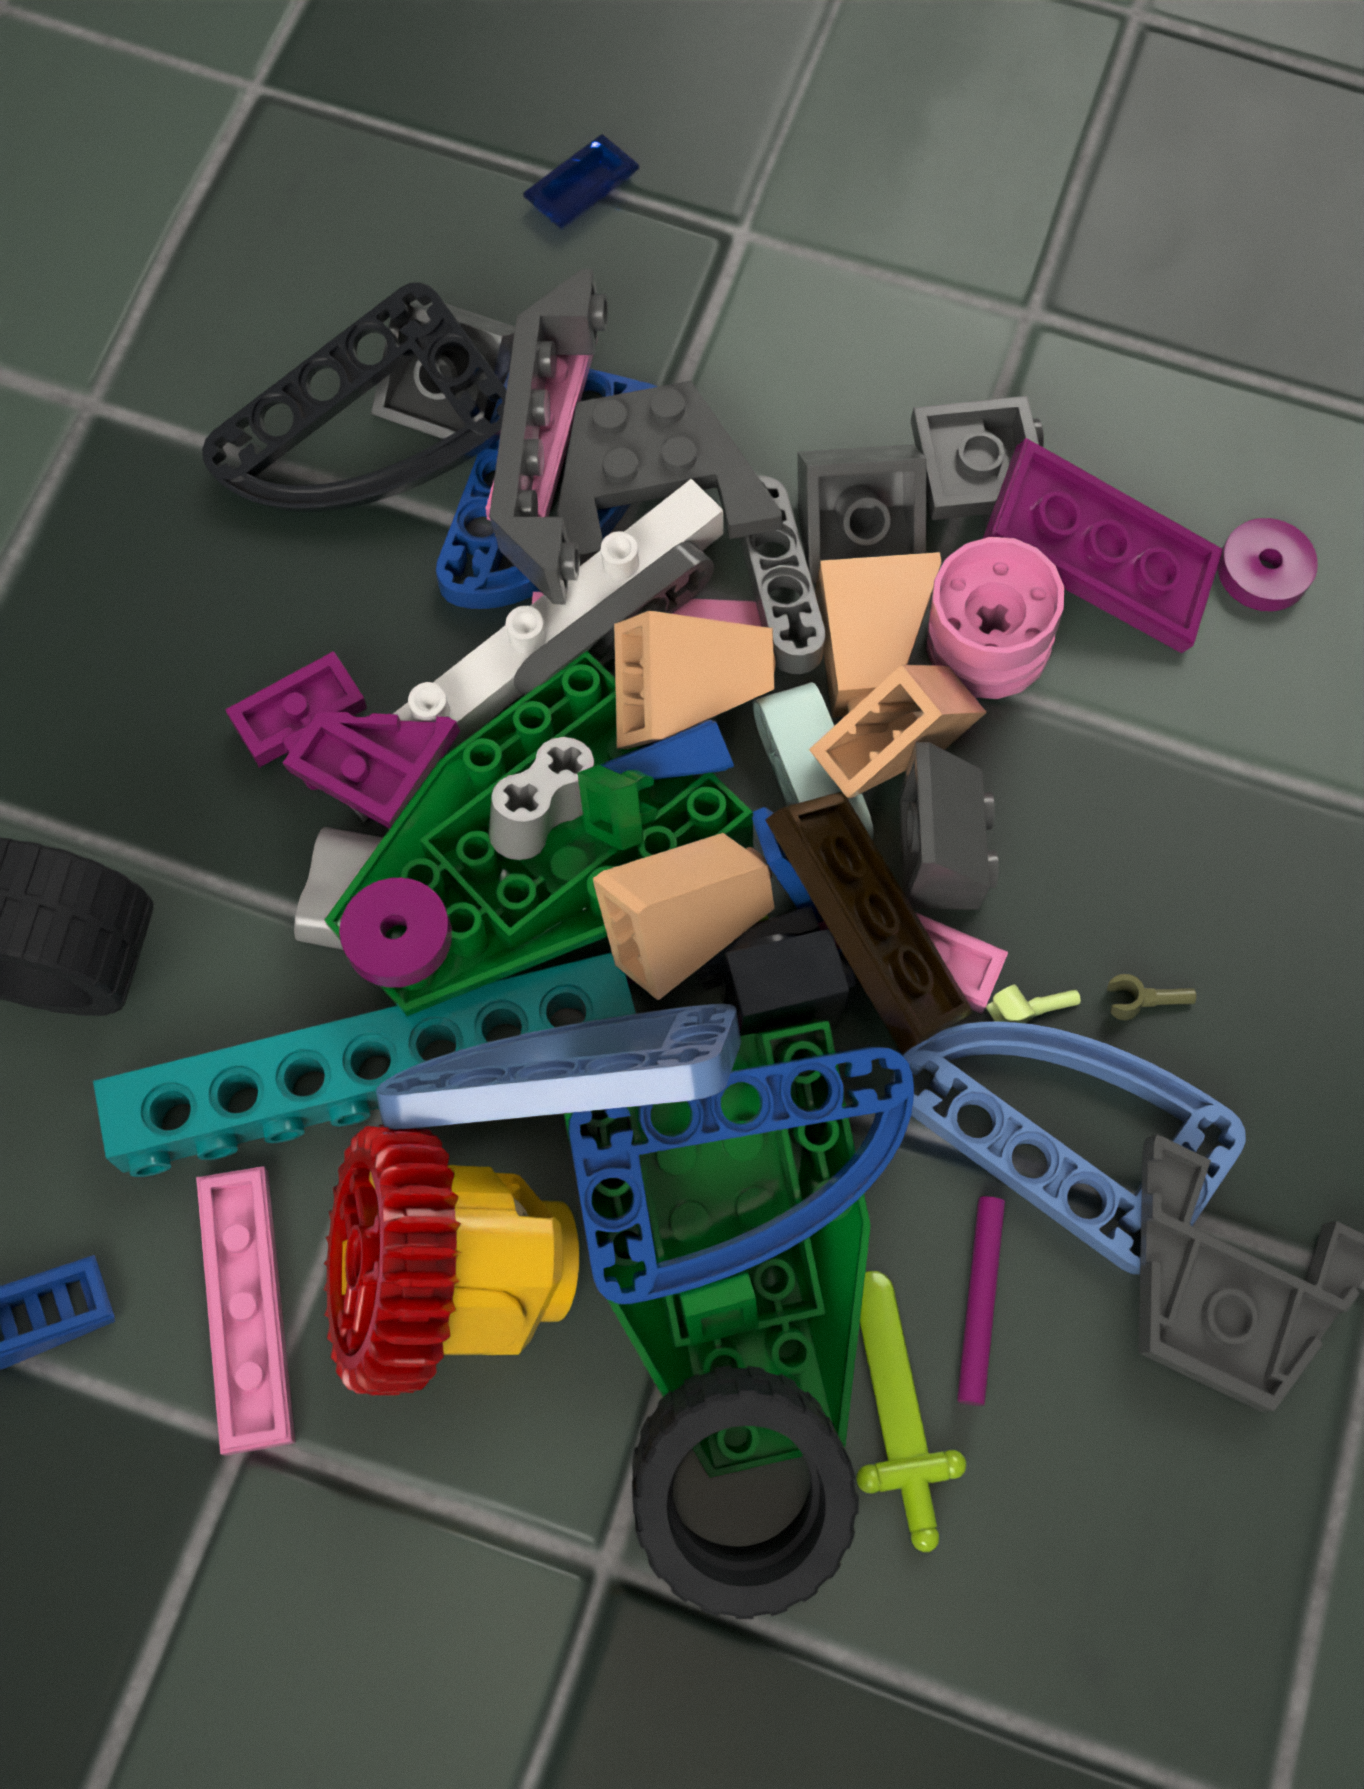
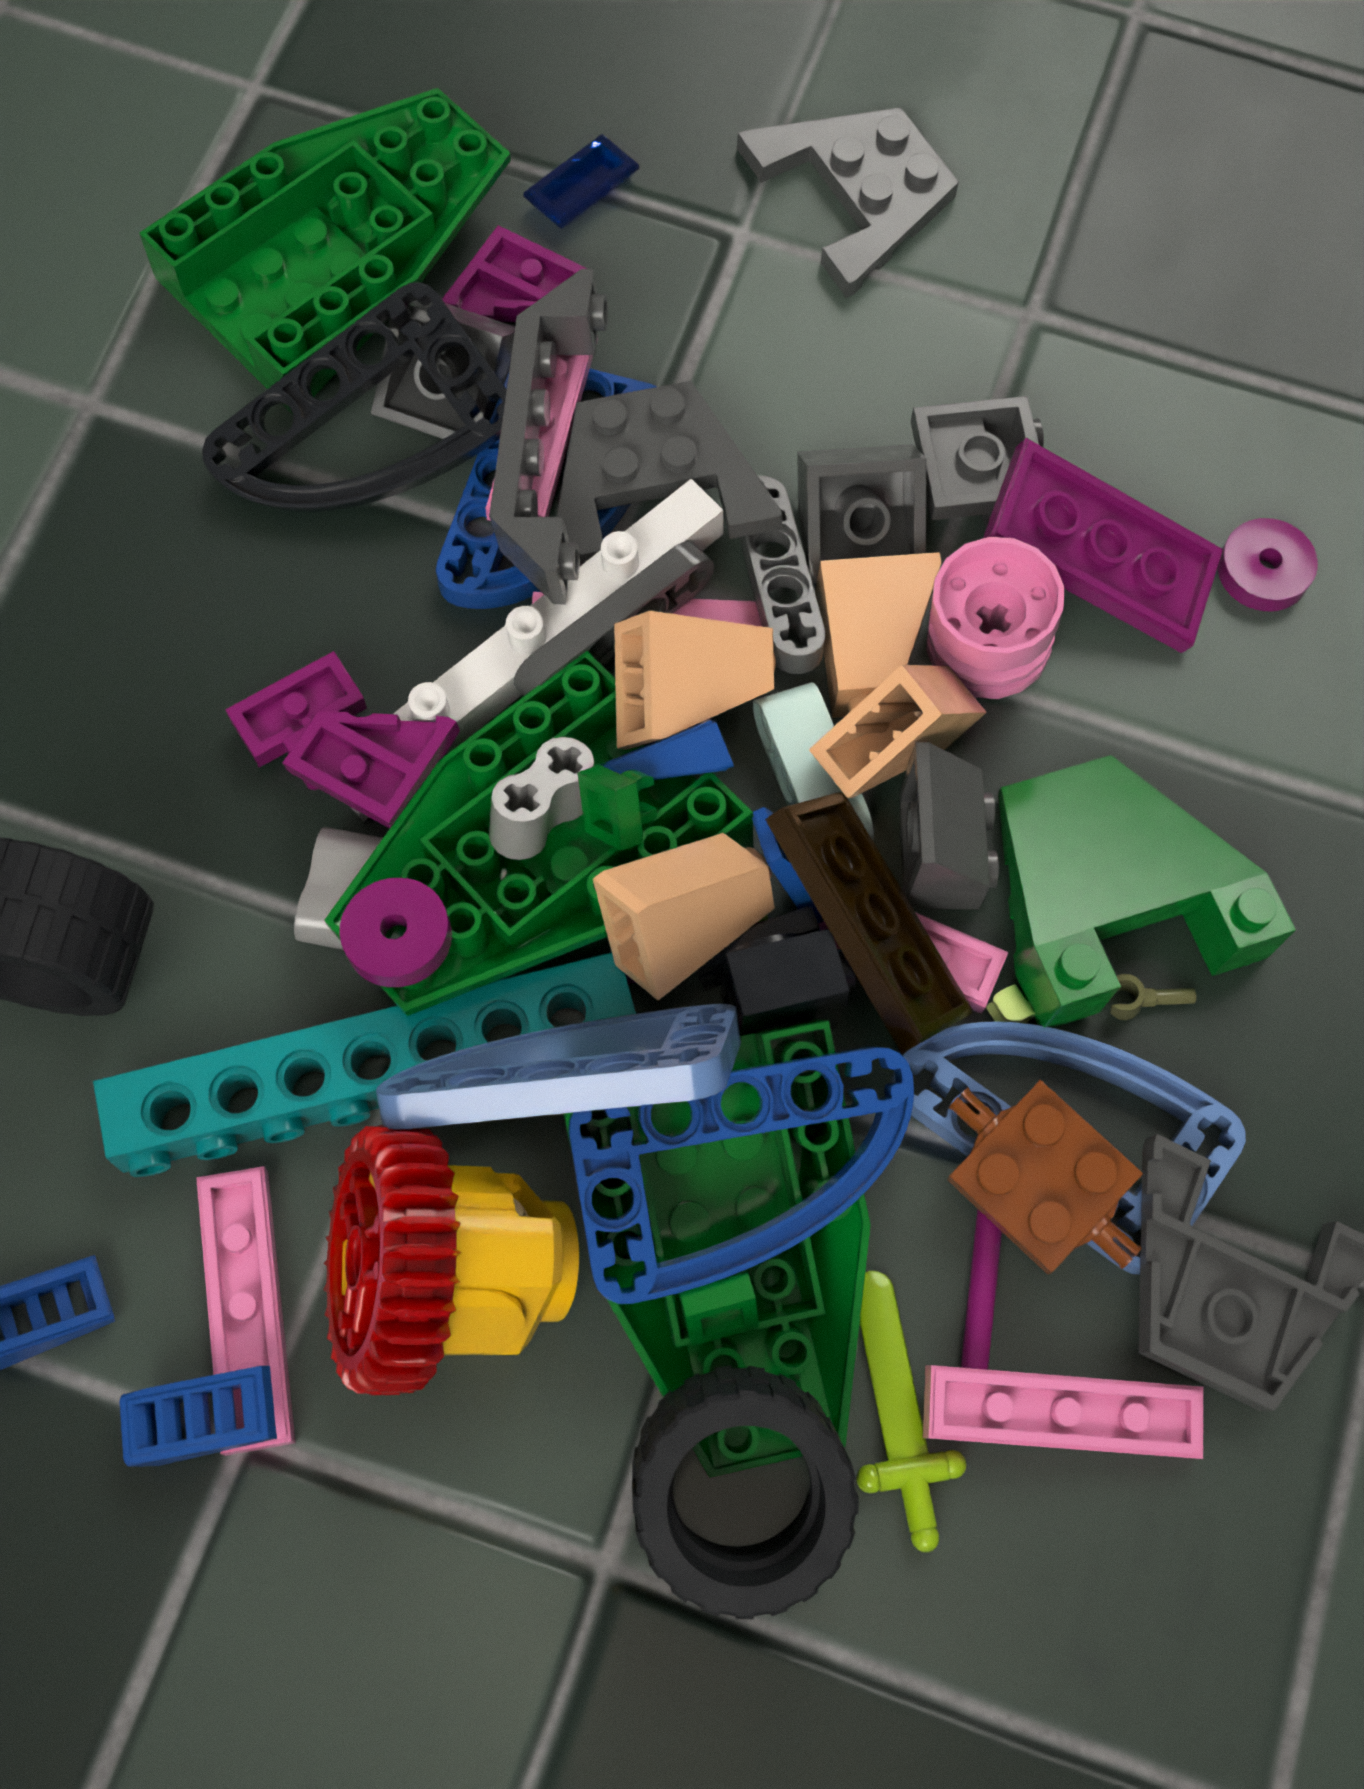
(153, 1417): none -> blue slope
(323, 229): none -> green wedge
(508, 276): none -> magenta wing
(875, 169): none -> wing
(1045, 1177): none -> dark orange plate
(1063, 1412): none -> bright pink tile
(1111, 854): none -> green wedge

